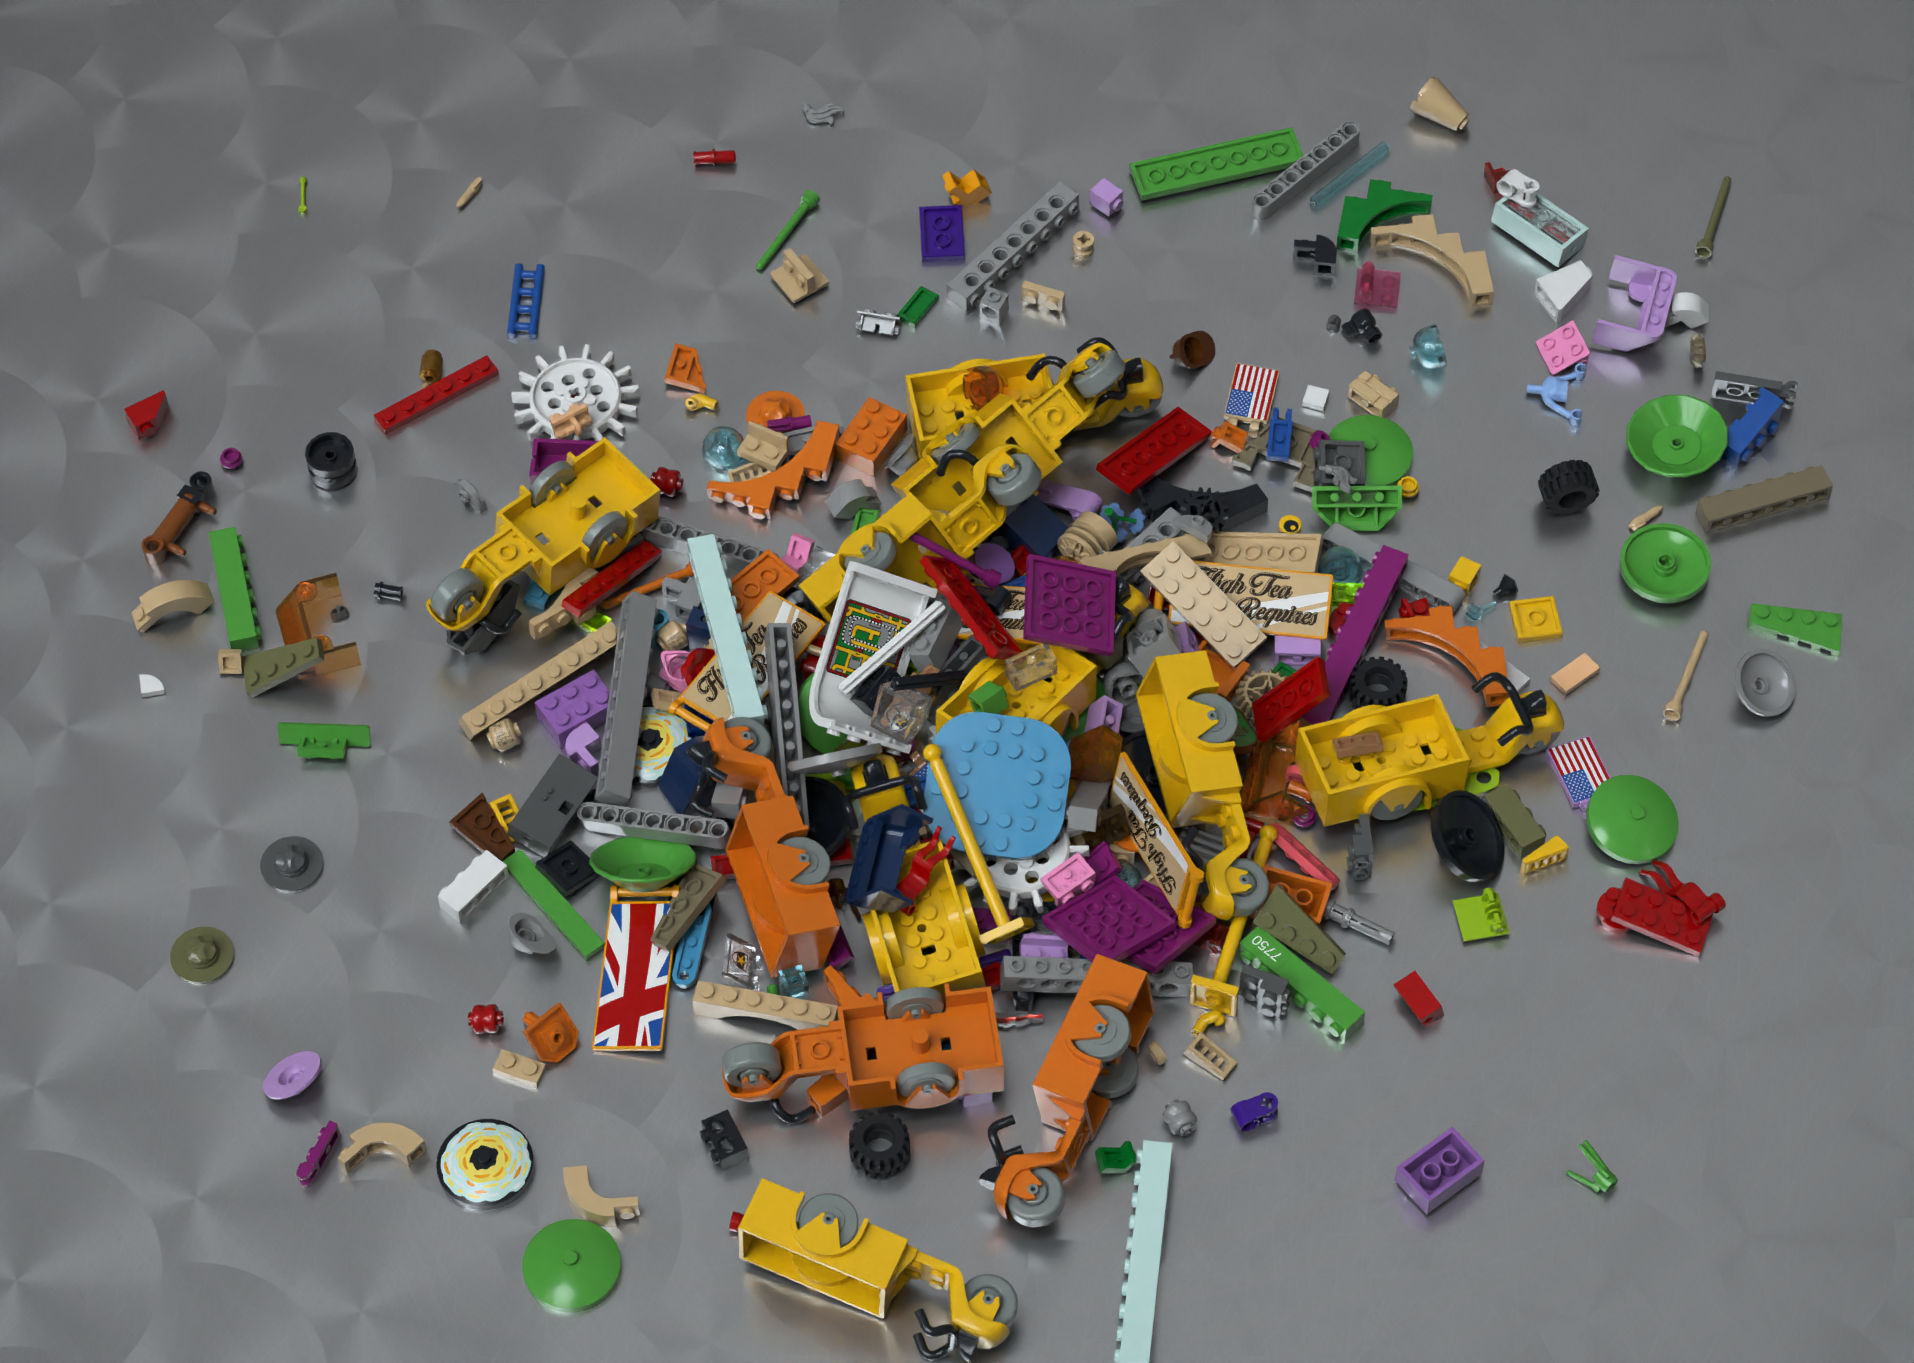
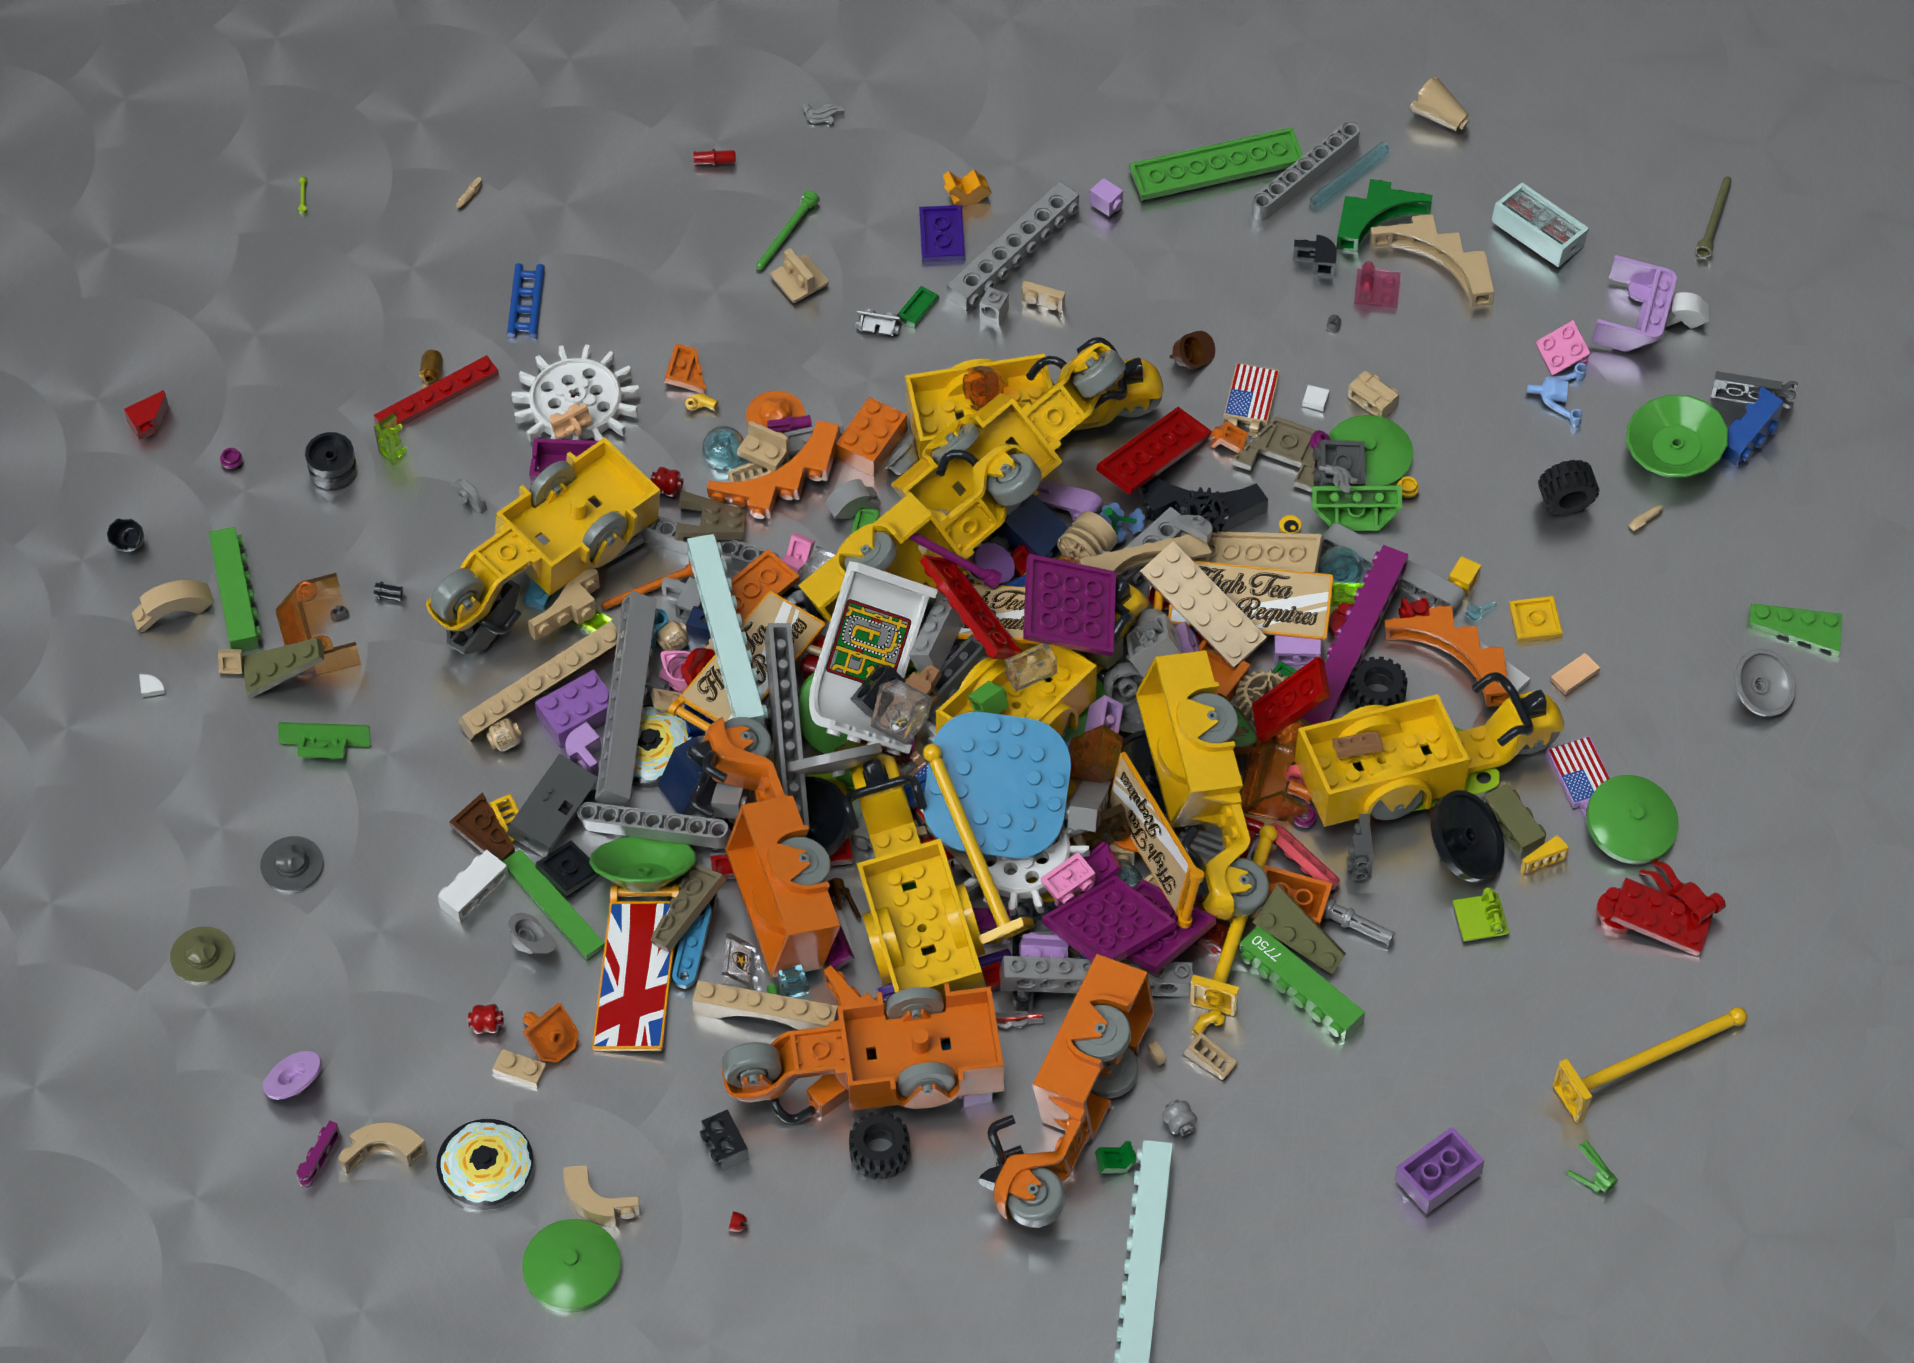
(125, 535): none -> black hair
(190, 502): dark orange piece -> none
(388, 439): none -> clear neon green hinge
(611, 578): red plate -> none
(716, 518): none -> dark tan wing
(869, 1267): yellow piece -> none
(881, 857): dark blue windscreen -> none
(891, 647): white axle -> none
(921, 870): red flag -> none
(928, 680): black axle -> none
(995, 598): black piece -> none
(1083, 244): tan wheel -> none
(1254, 1112): dark purple piece -> none
(1265, 988): dark grey plate -> none
(1279, 437): blue hinge -> none
(1363, 323): black piece -> none
(1419, 998): red hinge -> none
(1428, 348): clear light blue cylinder -> none
(1493, 176): clear red panel -> none
(1506, 586): black rock -> none
(1517, 187): white piece -> none
(1563, 288): white slope -> none
(1575, 1091): none -> yellow piece
(1665, 563): bright green dish -> none
(1673, 708): tan piece -> none
(1698, 350): dark tan gear -> none
(1763, 499): dark tan brick -> none

